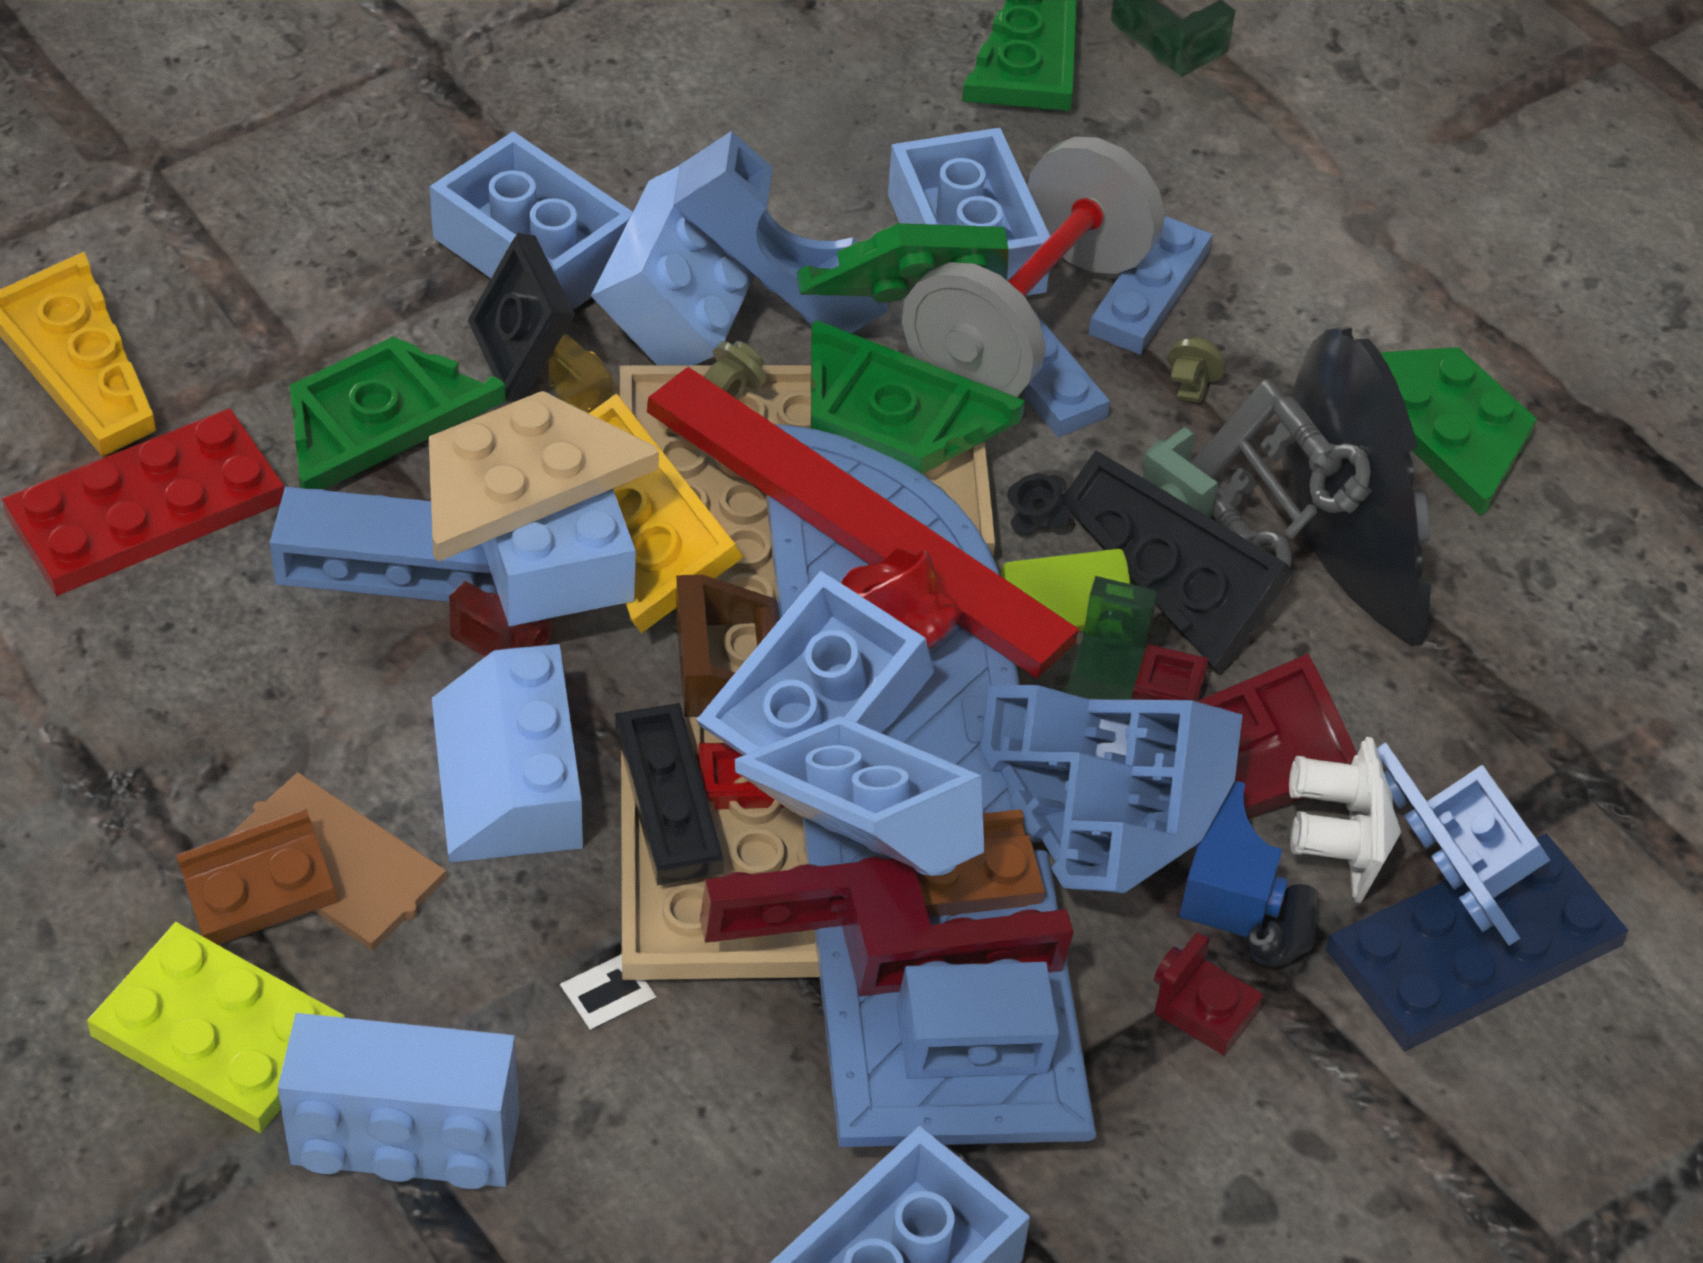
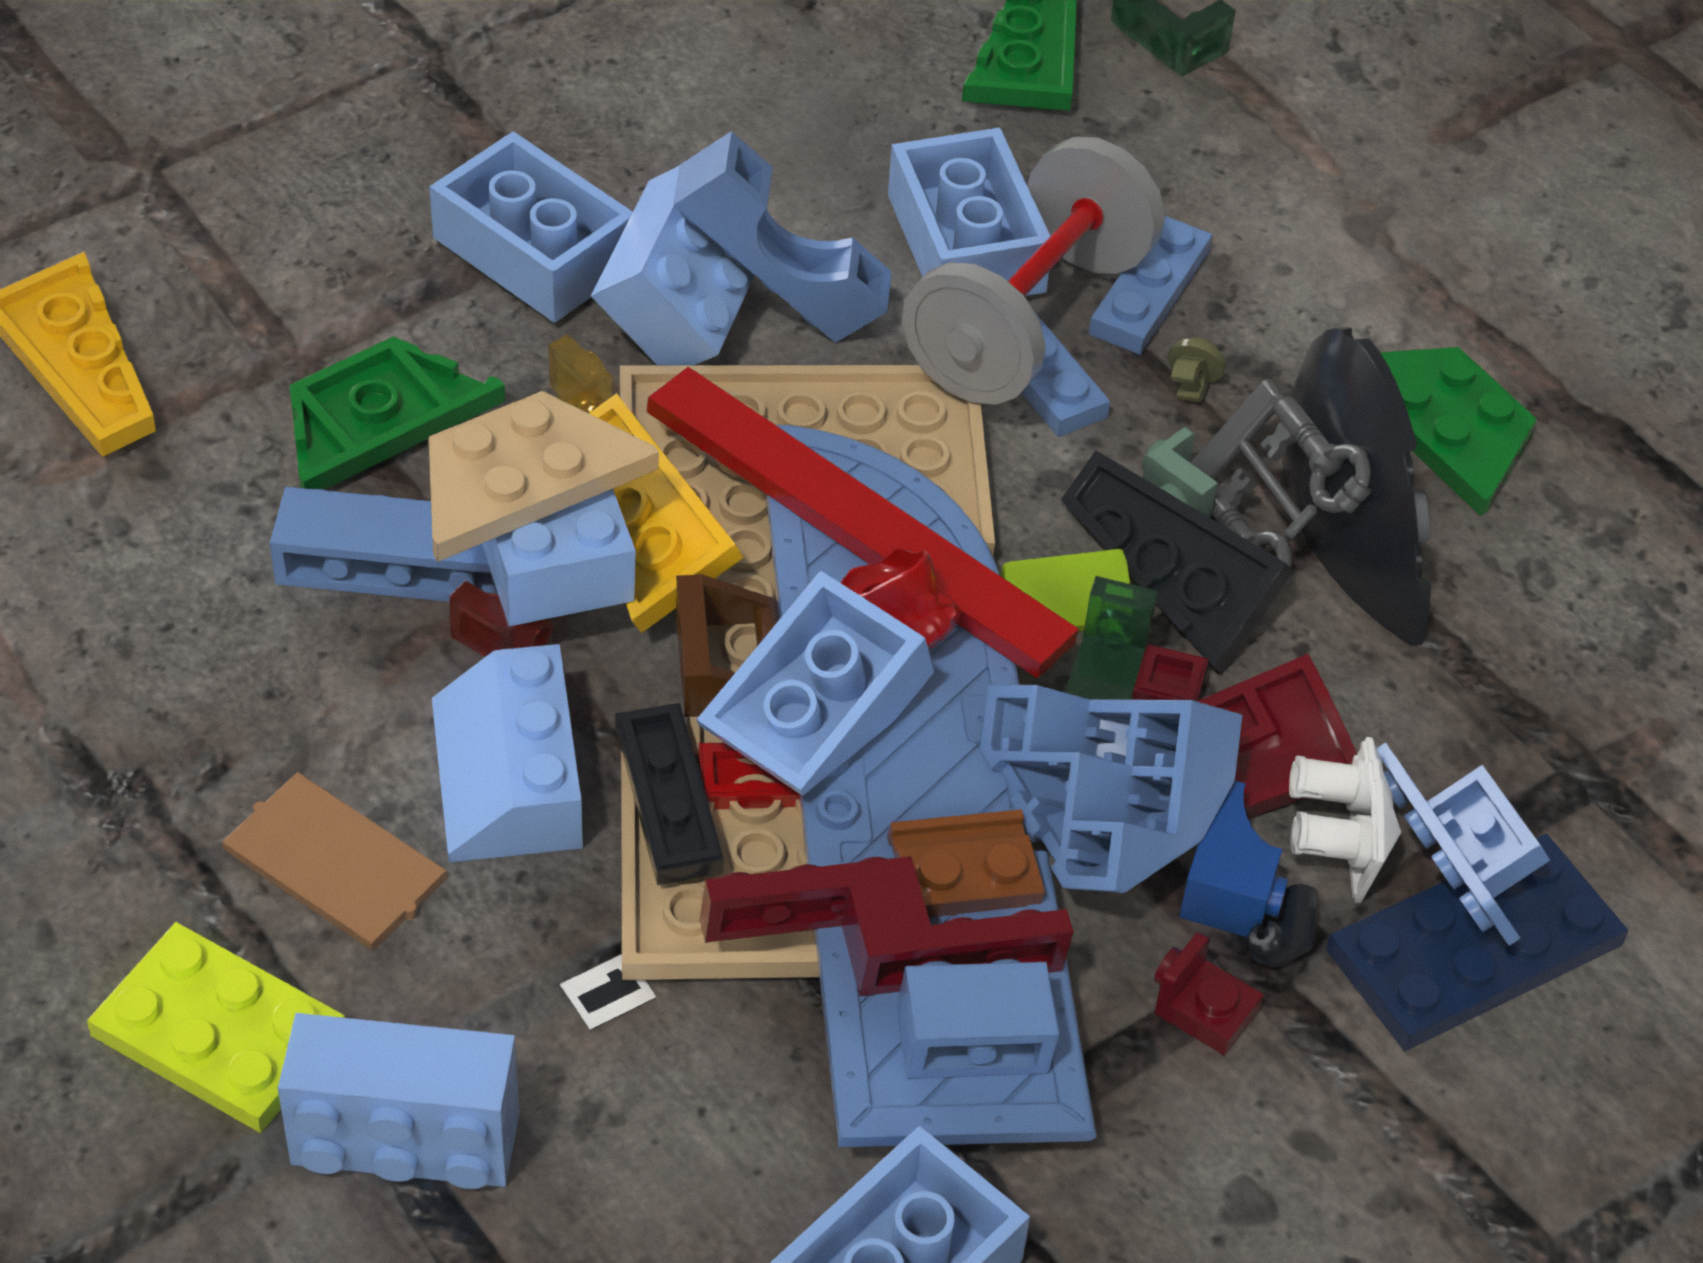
(143, 501): red plate -> none
(257, 878): dark orange plate -> none
(520, 316): black tile -> none
(736, 368): olive plate -> none
(875, 793): light blue slope -> none
(900, 402): green wing -> none
(901, 255): green wing -> none
(1038, 489): black plate -> none

